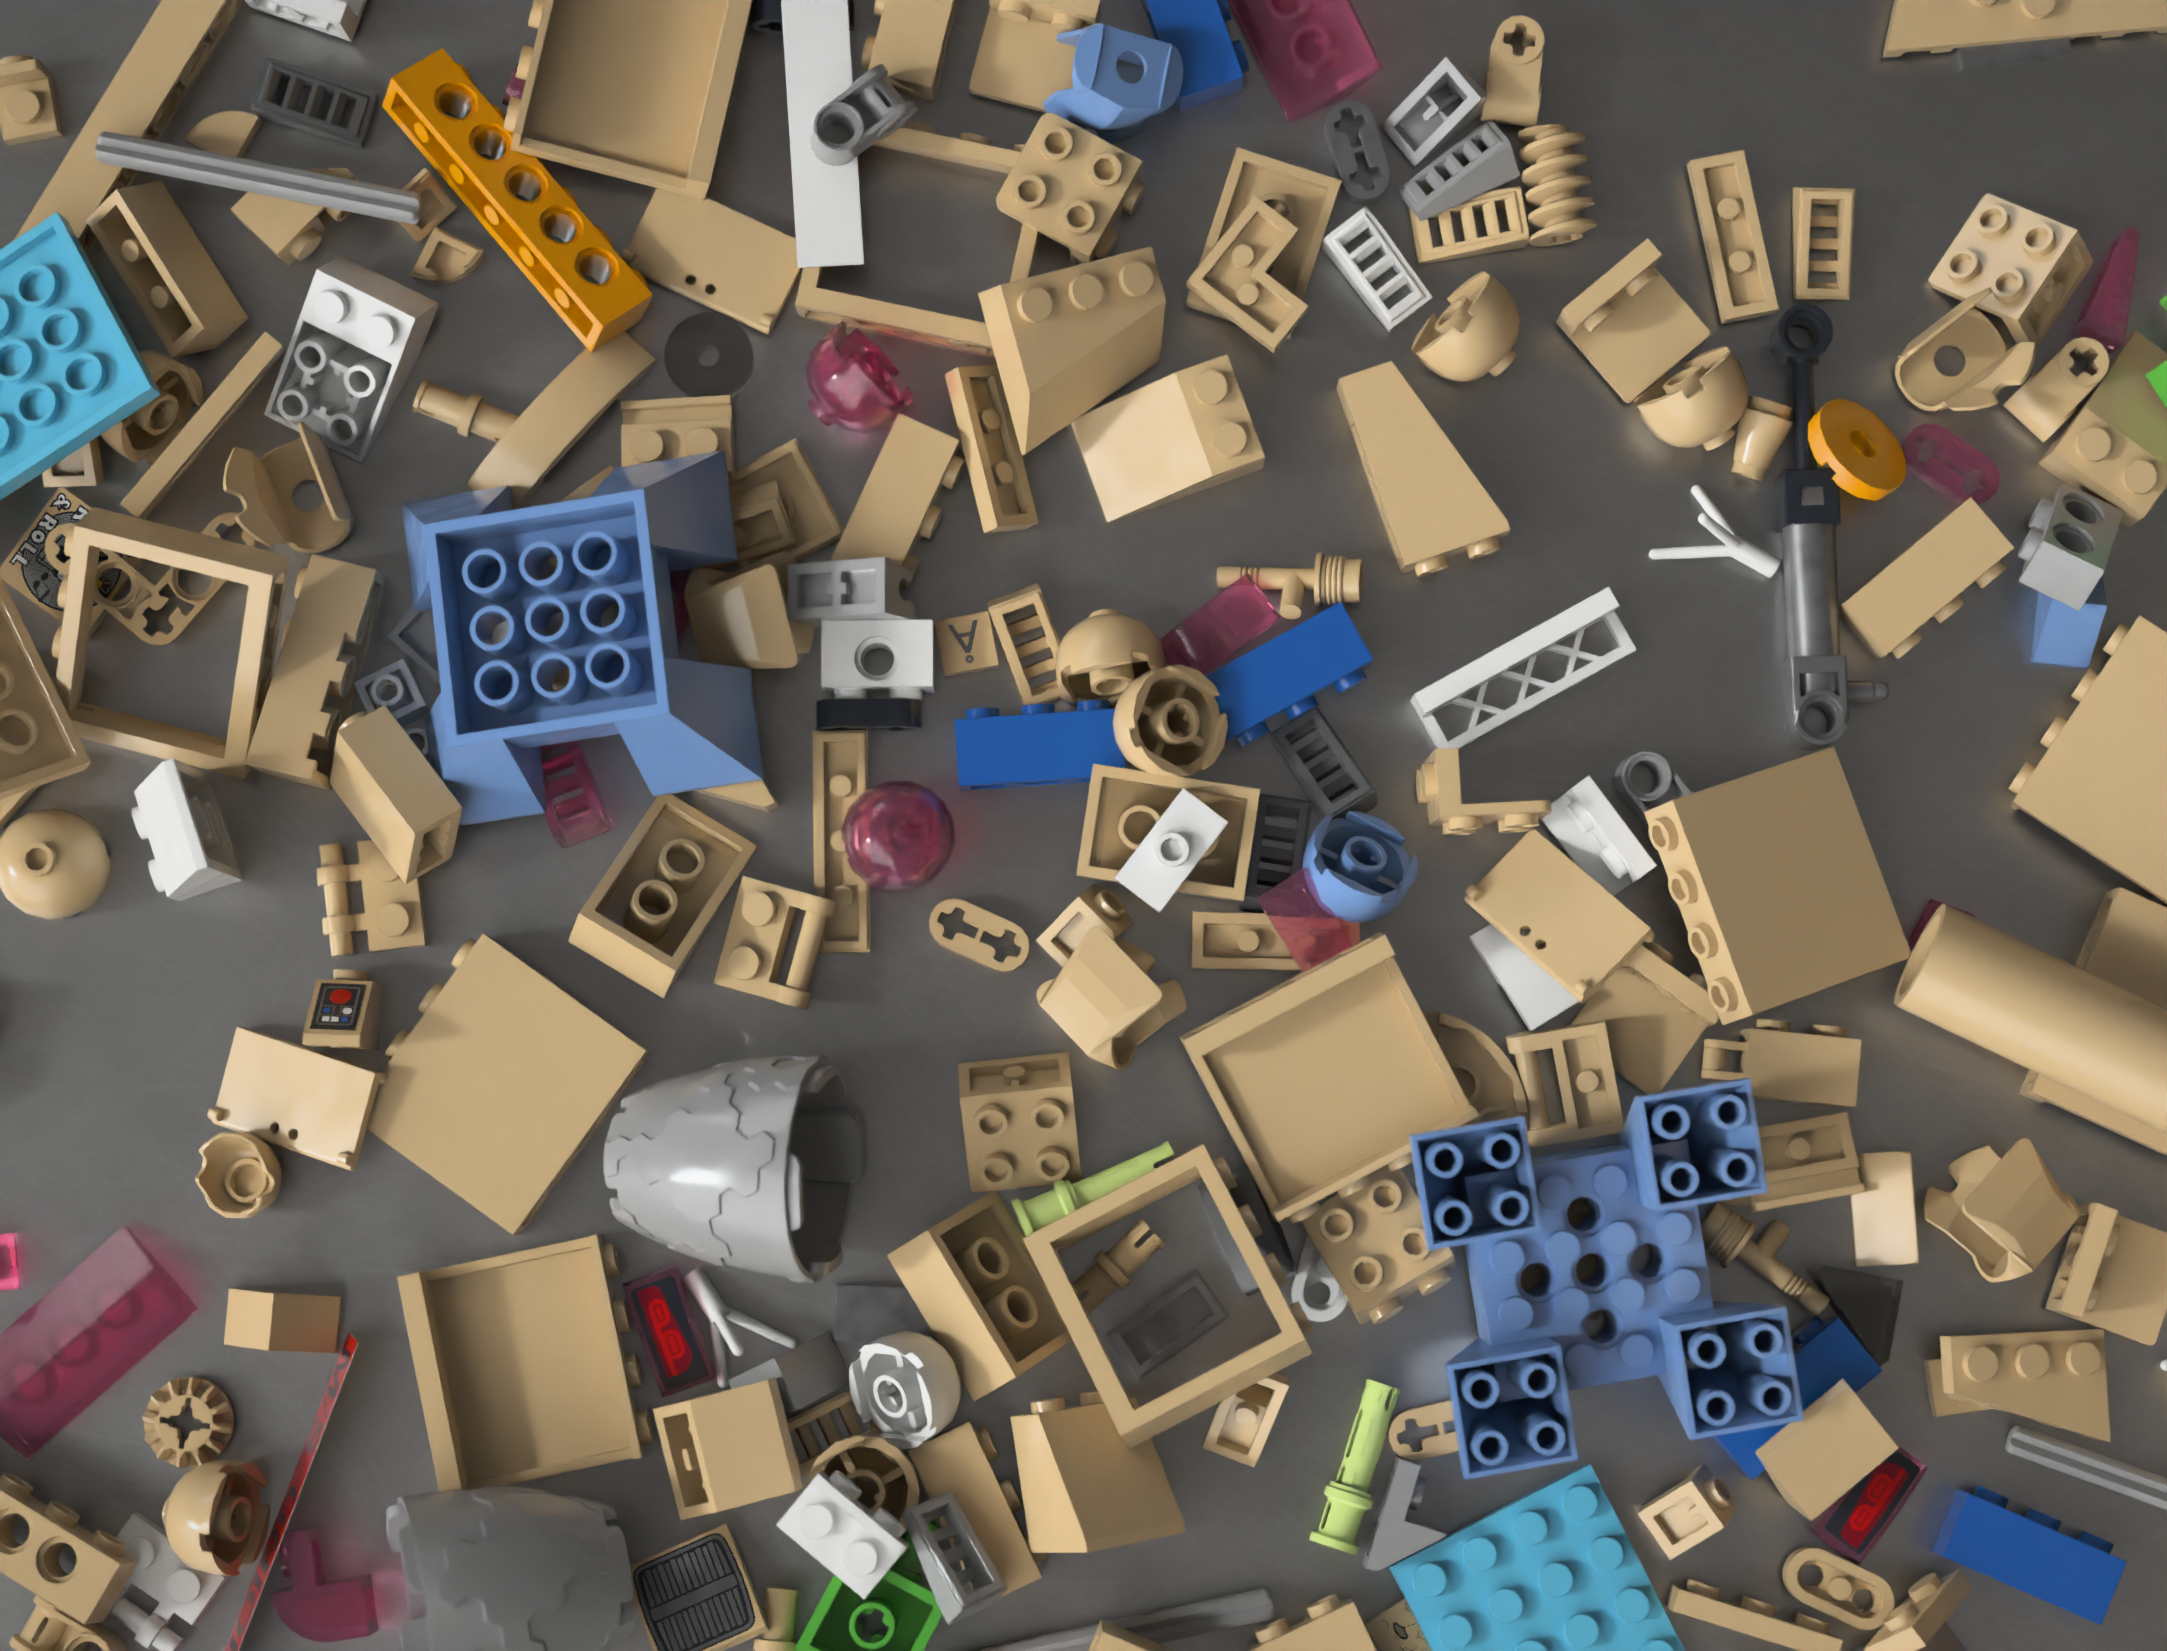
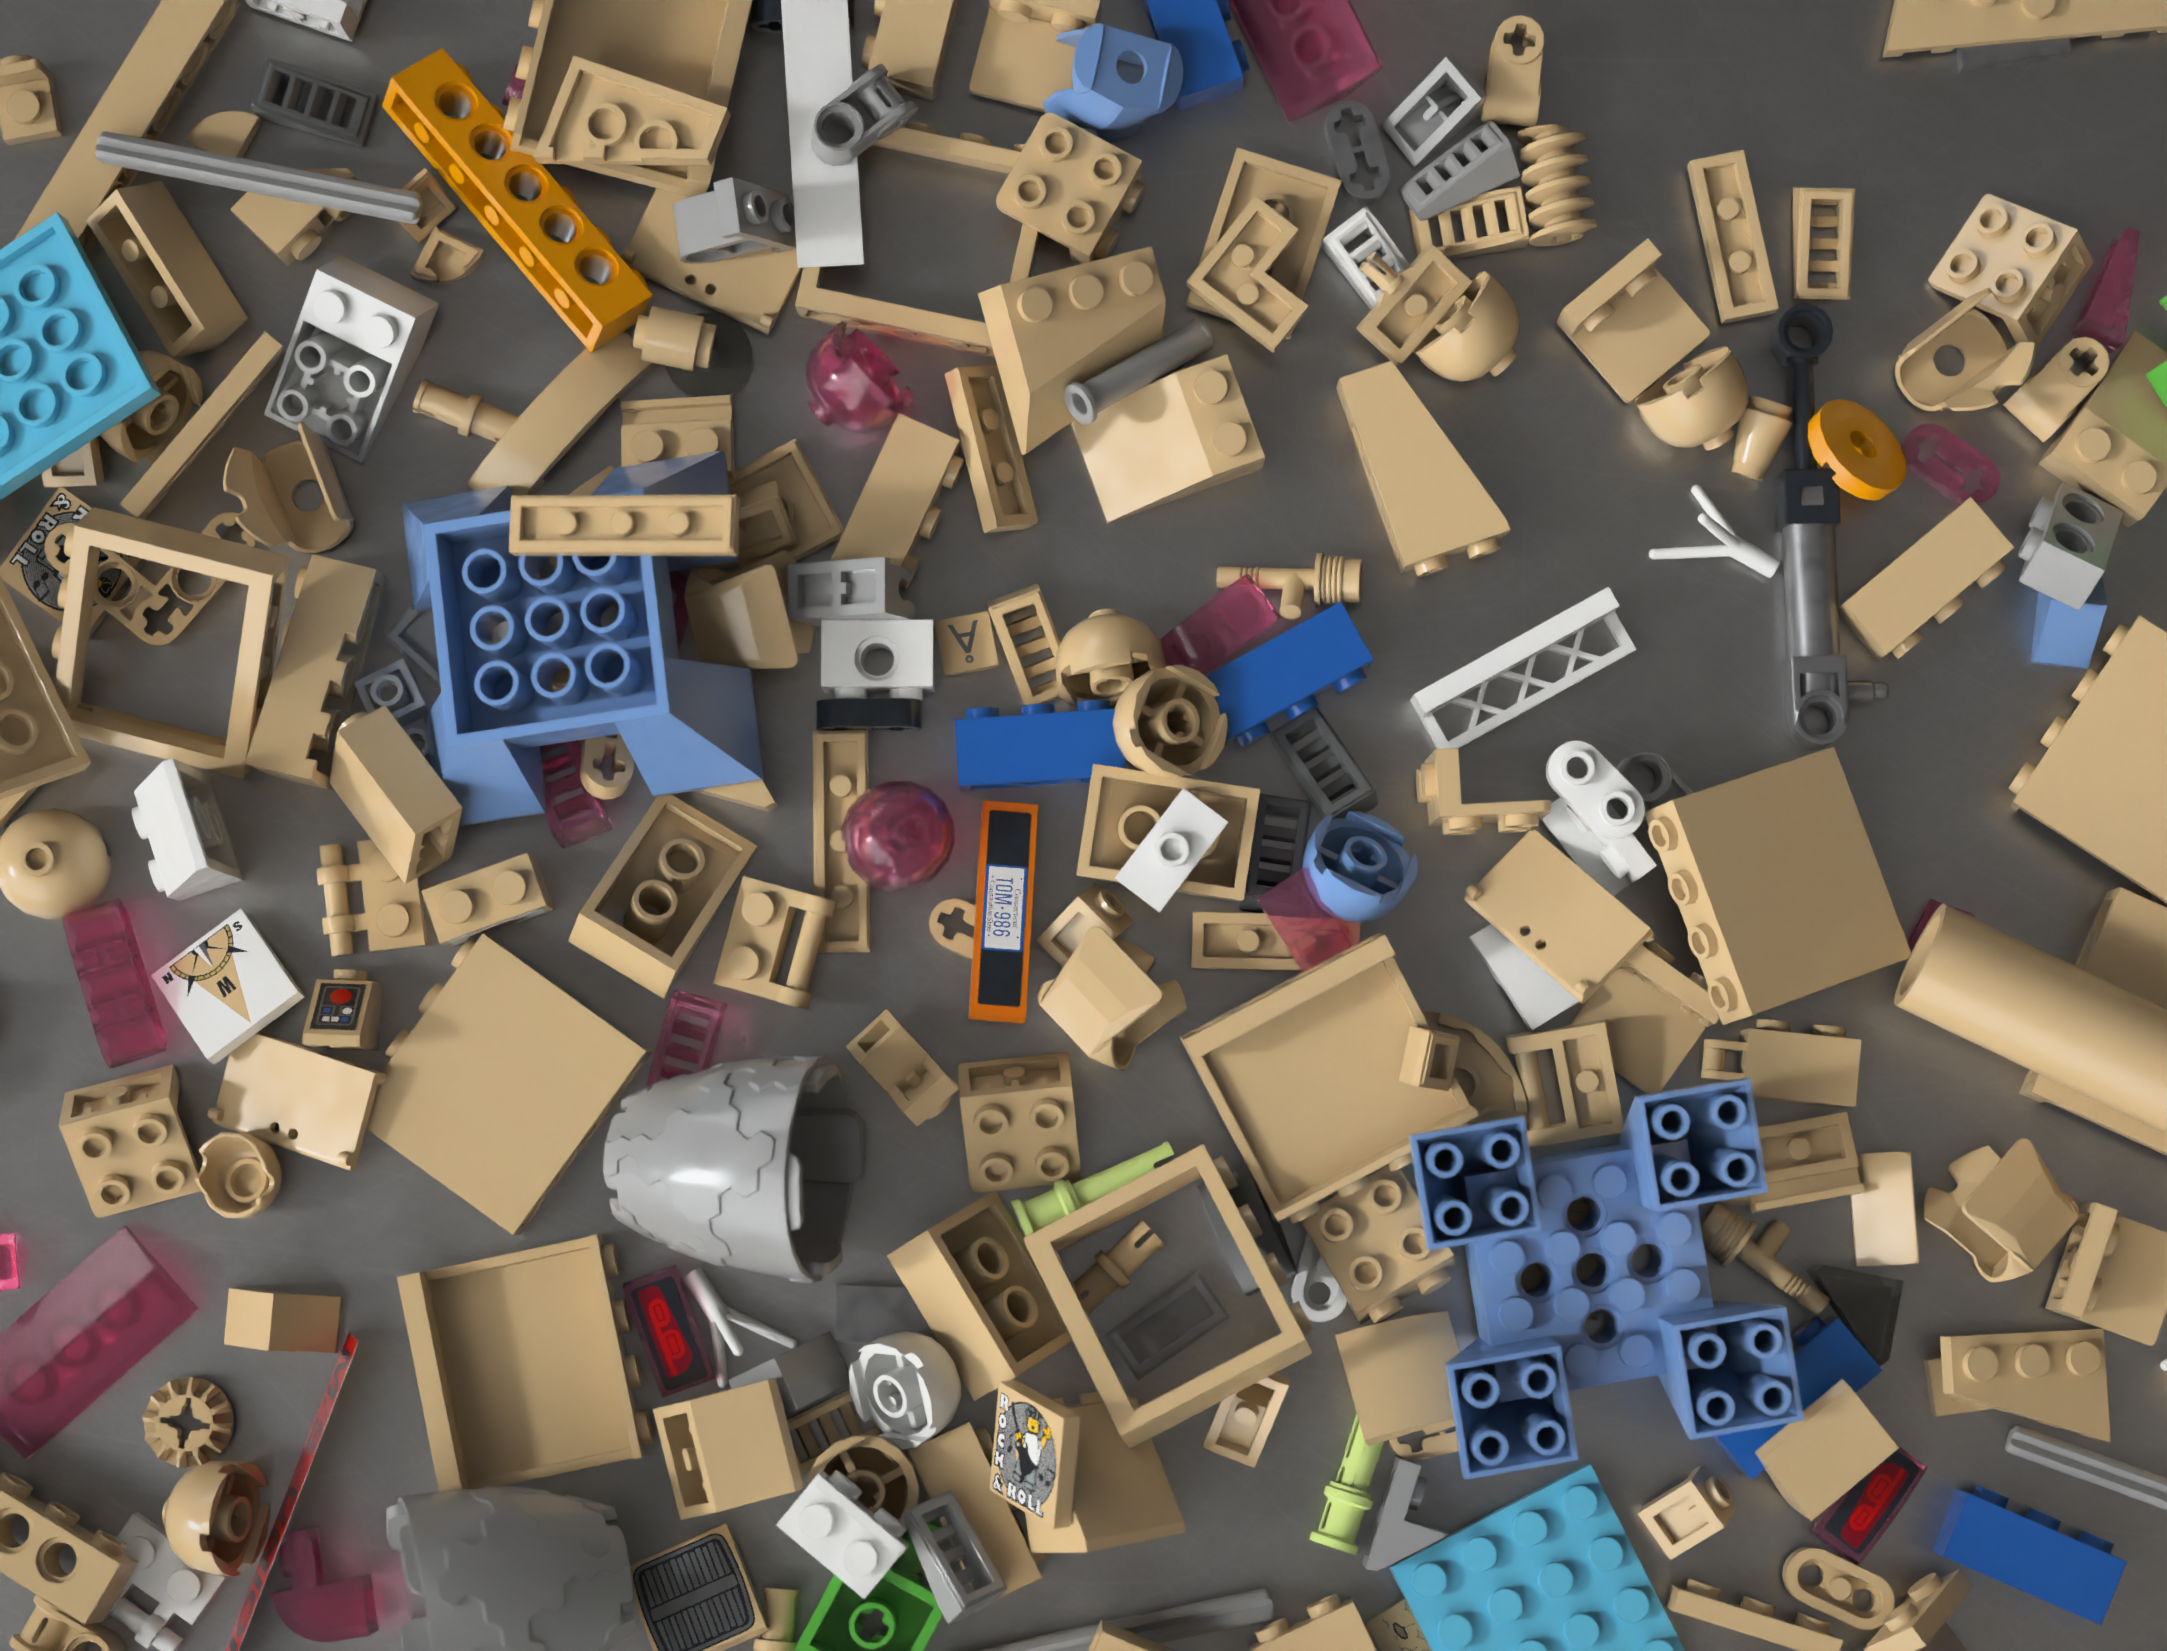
(114, 983): none -> clear pink beam
(129, 1141): none -> tan bracket
(227, 986): none -> white tile
(487, 900): none -> tan brick
(622, 765): none -> tan beam
(624, 525): none -> tan tile
(628, 121): none -> tan wing
(674, 339): none -> tan brick
(695, 1006): none -> clear pink slope
(733, 222): none -> light grey pin
(903, 1068): none -> tan brick
(1003, 912): none -> tile
(1035, 1453): none -> tile
(1137, 371): none -> light grey pin
(1400, 1375): none -> tan slope
(1410, 301): none -> tan plate
(1429, 1058): none -> tan slope
(1592, 793): none -> white plate

